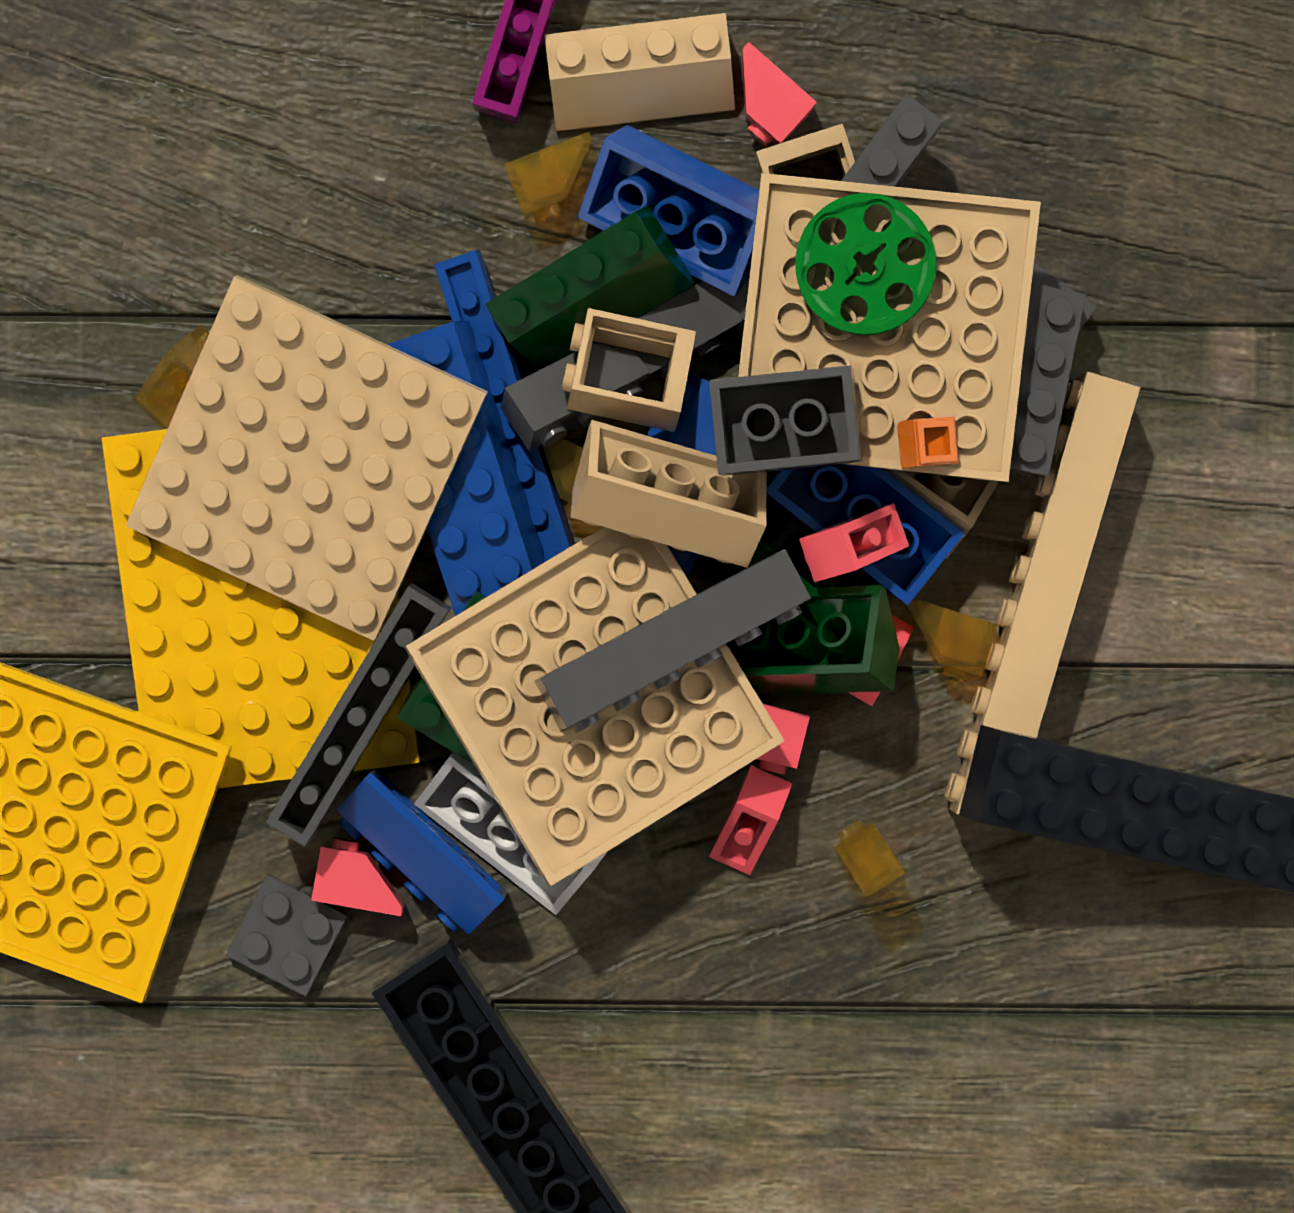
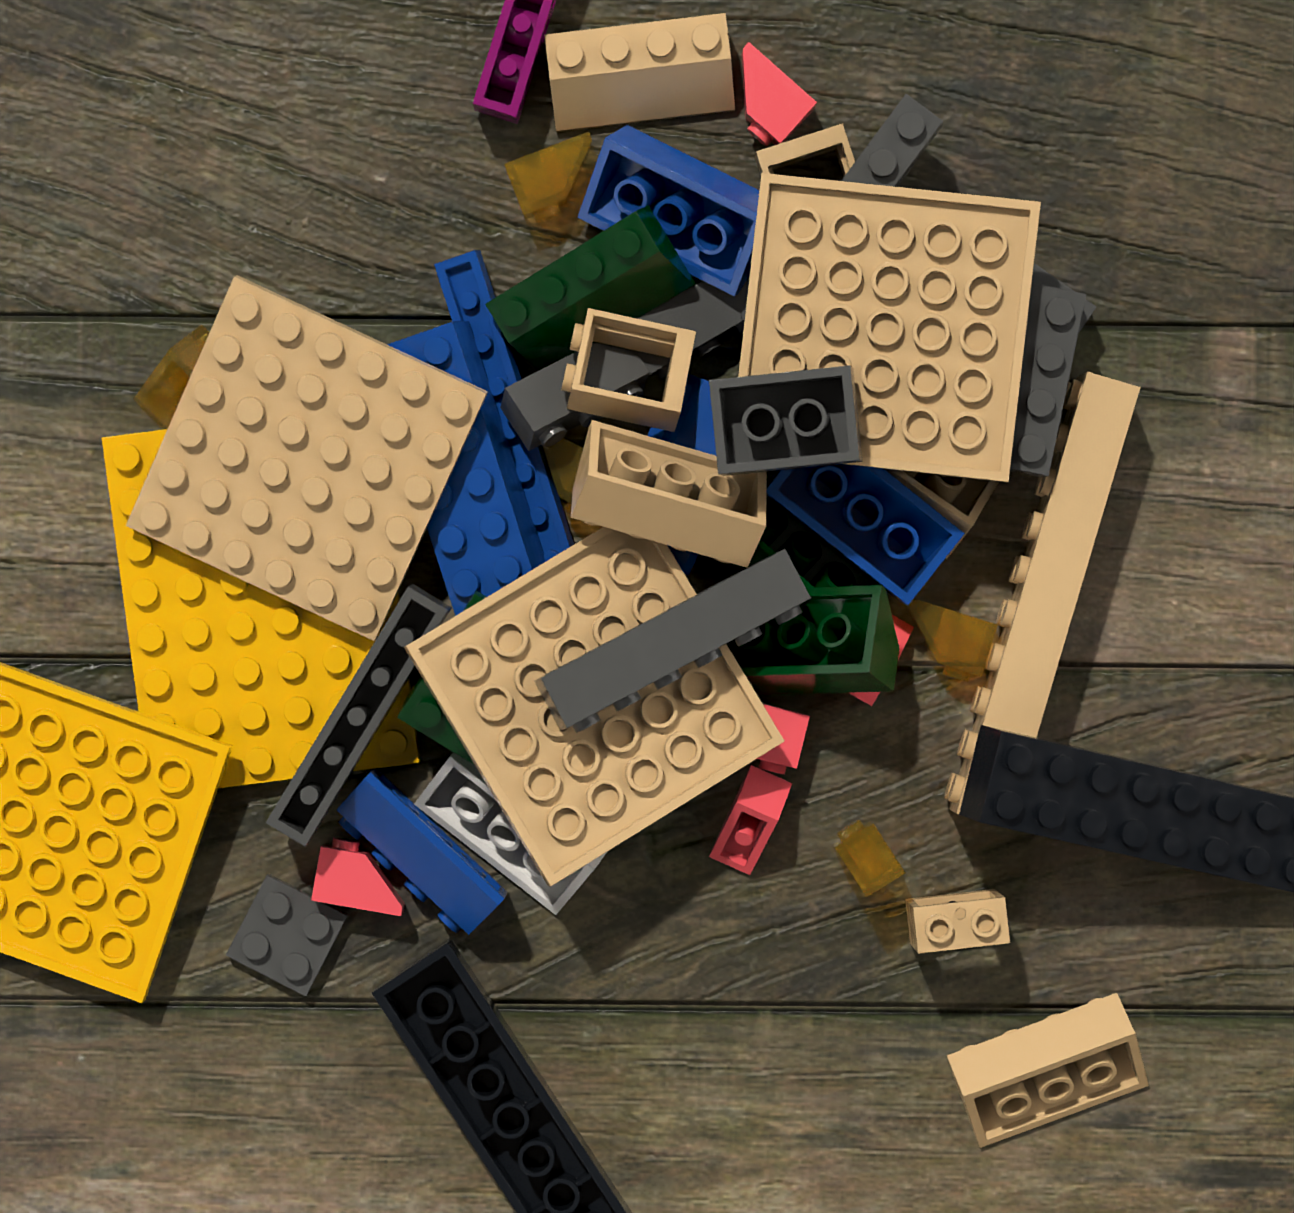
(854, 543): coral slope -> none
(860, 239): green wedge -> none
(927, 442): orange slope -> none
(969, 922): none -> tan window
(1048, 1069): none -> tan slope

